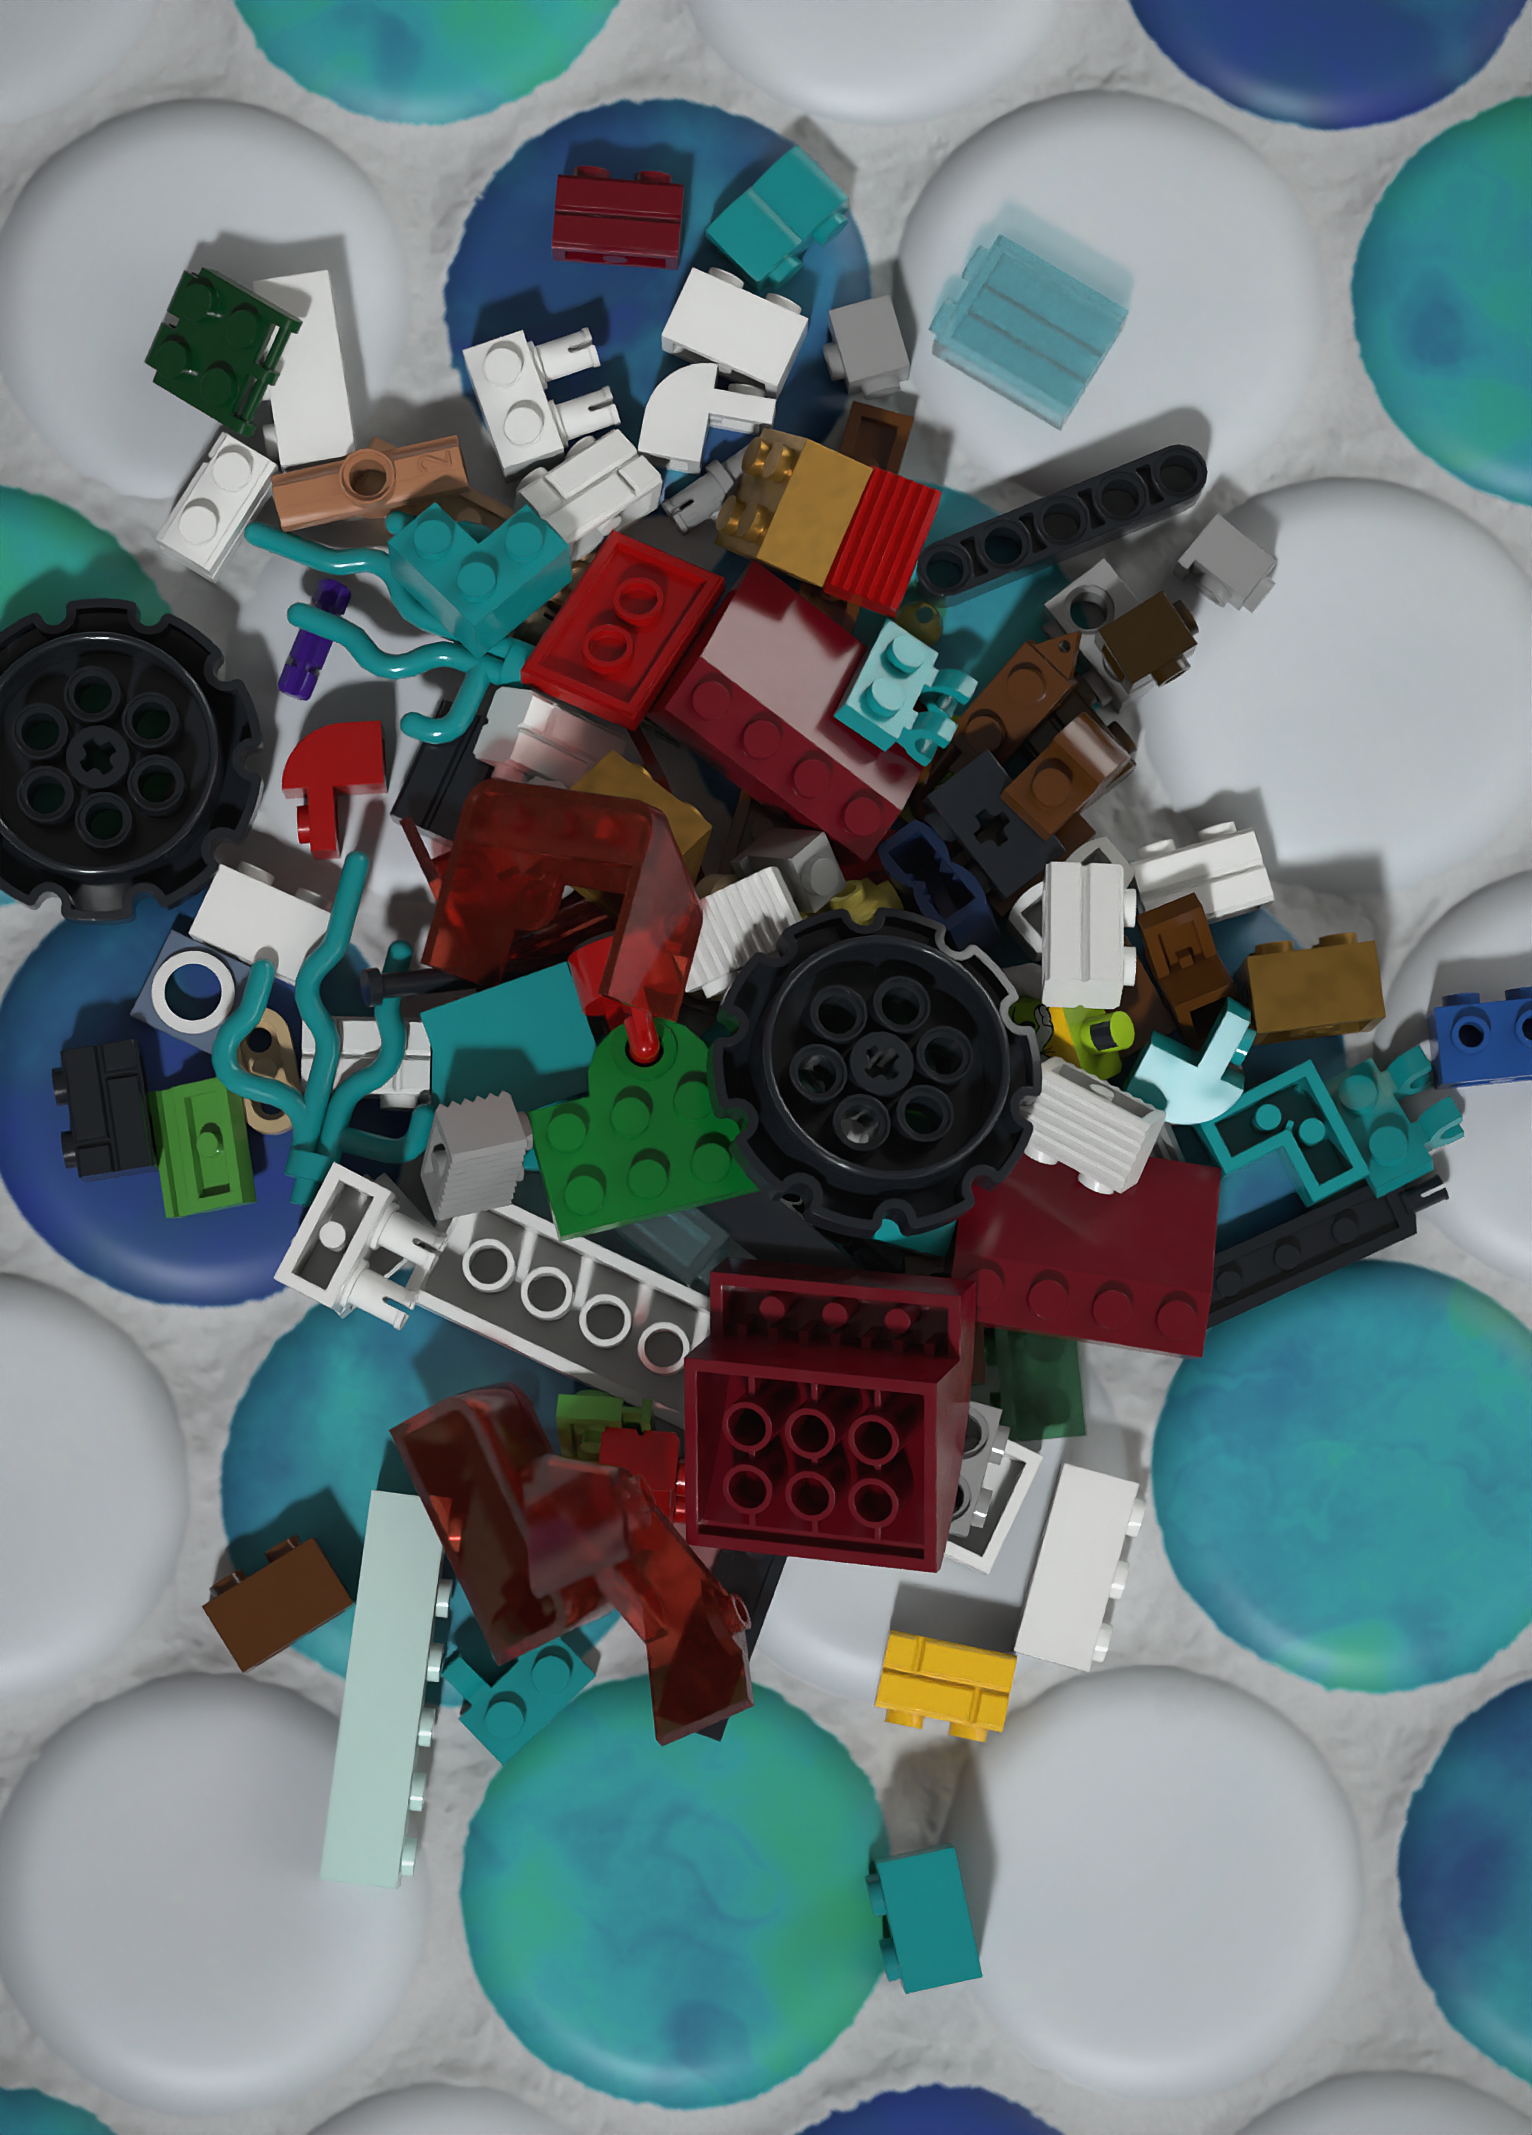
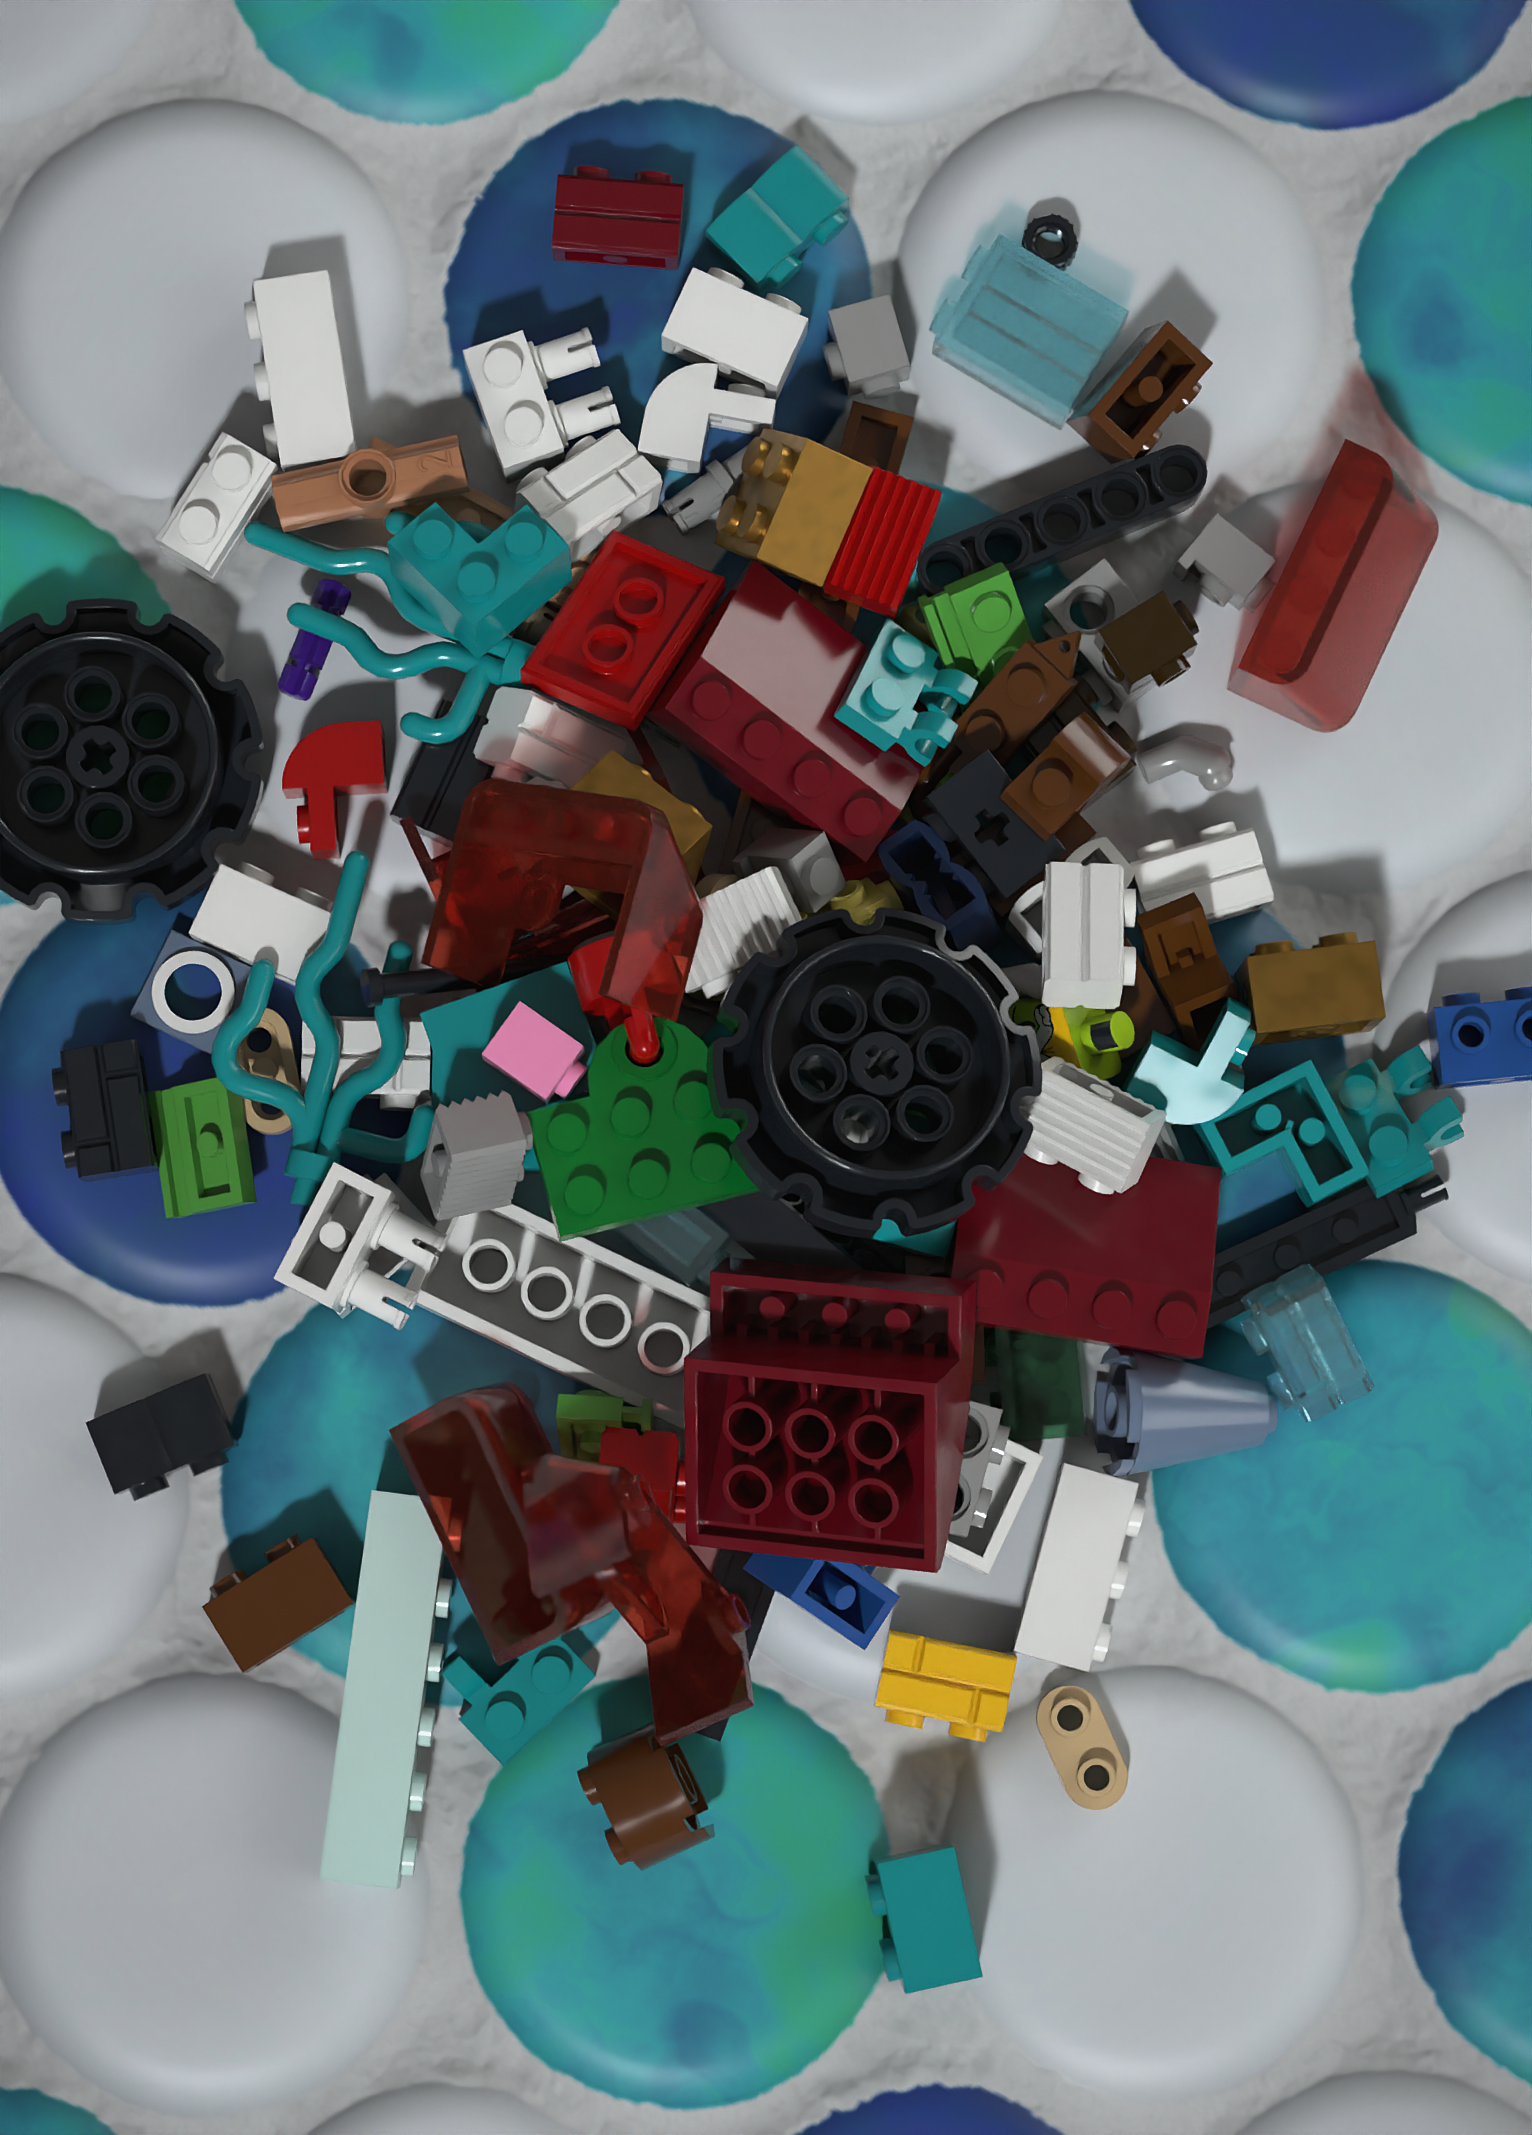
(162, 1436): none -> black brick
(220, 347): dark green plate -> none
(536, 1055): none -> bright pink brick
(646, 1796): none -> reddish brown brick
(830, 1591): none -> blue brick
(976, 625): none -> bright green plate
(1059, 227): none -> black axle
(1082, 1747): none -> tan plate
(1140, 392): none -> reddish brown brick
(1174, 1412): none -> sand blue cone
(1190, 755): none -> light grey arm
(1306, 1344): none -> clear light blue brick
(1339, 594): none -> clear red windscreen

